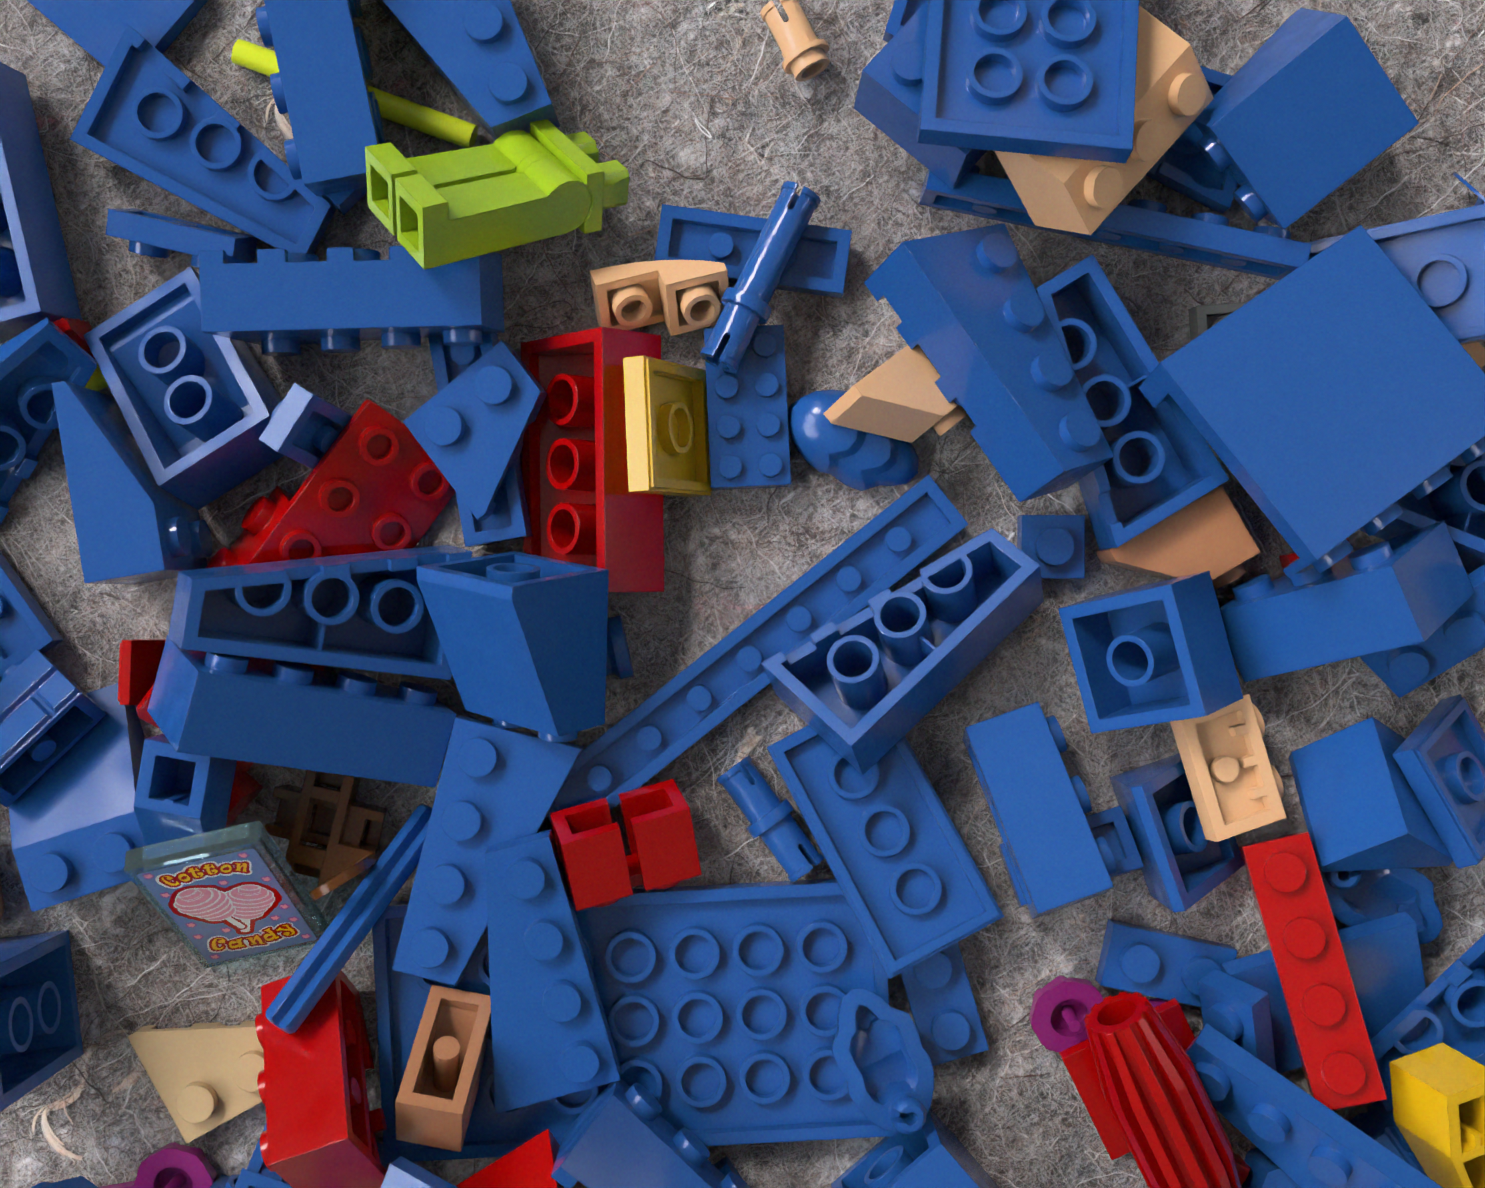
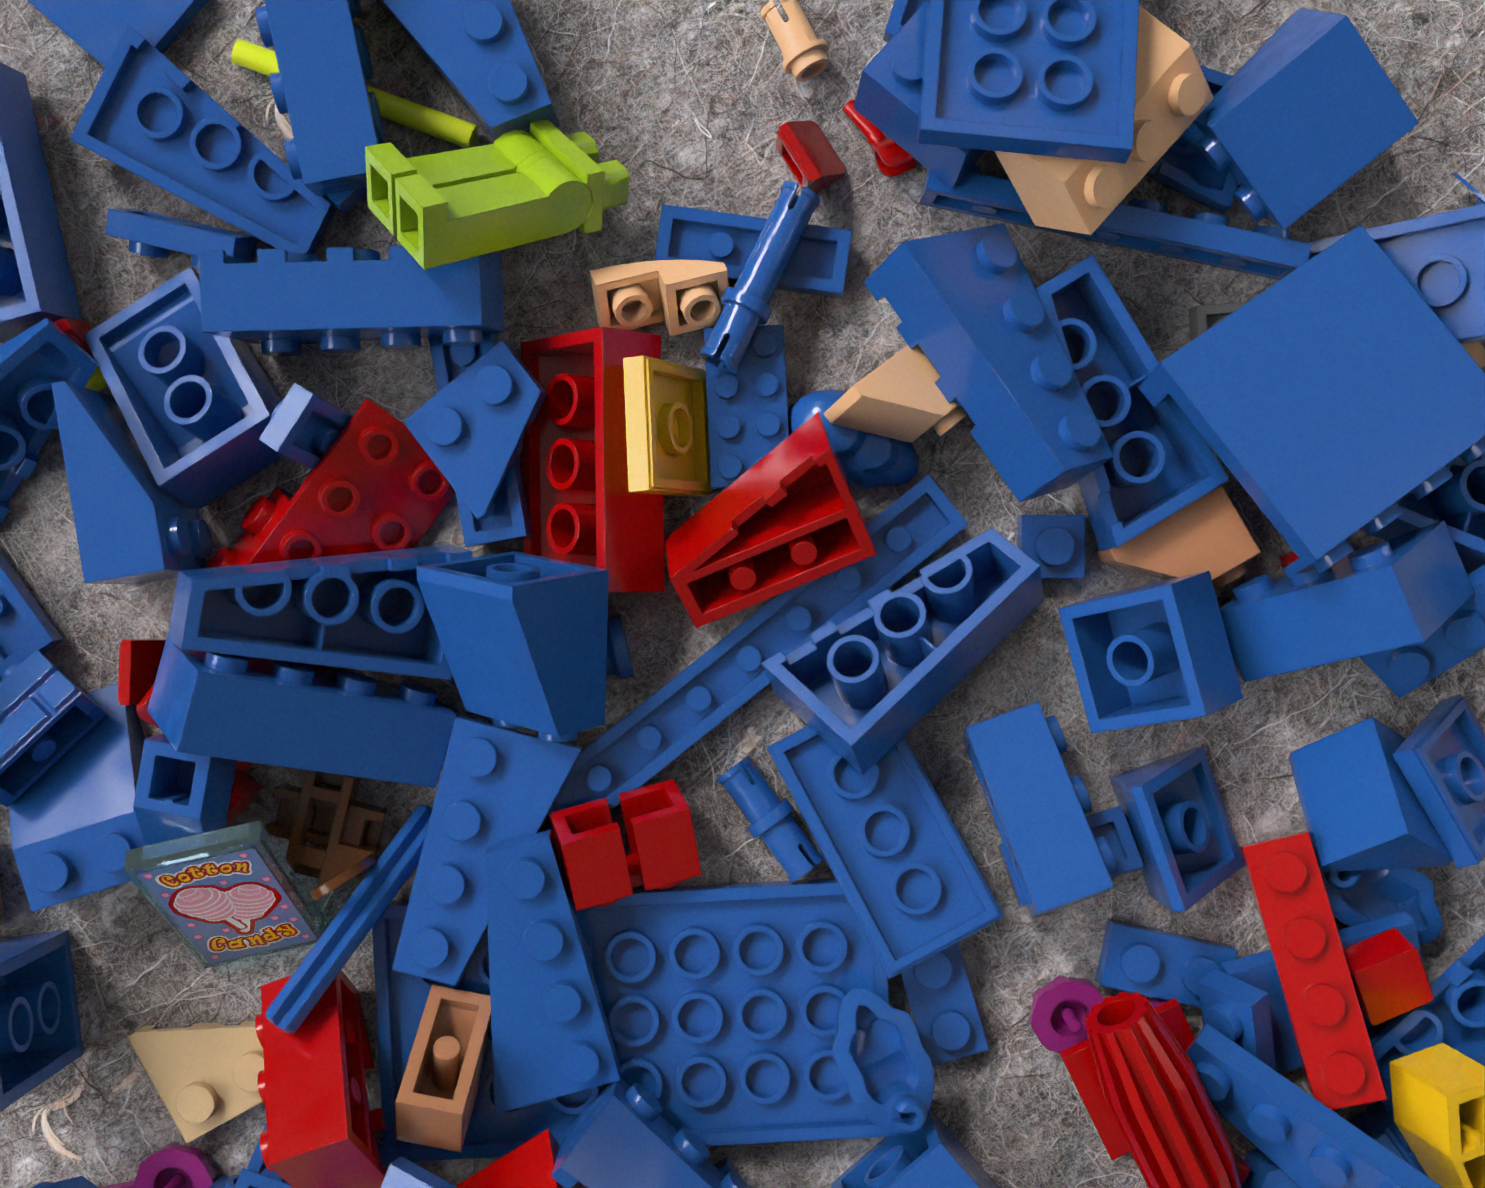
(769, 530): none -> red wedge
(809, 155): none -> red slope
(888, 154): none -> red hand
(1230, 770): light nougat bracket -> none
(1387, 976): none -> red piece

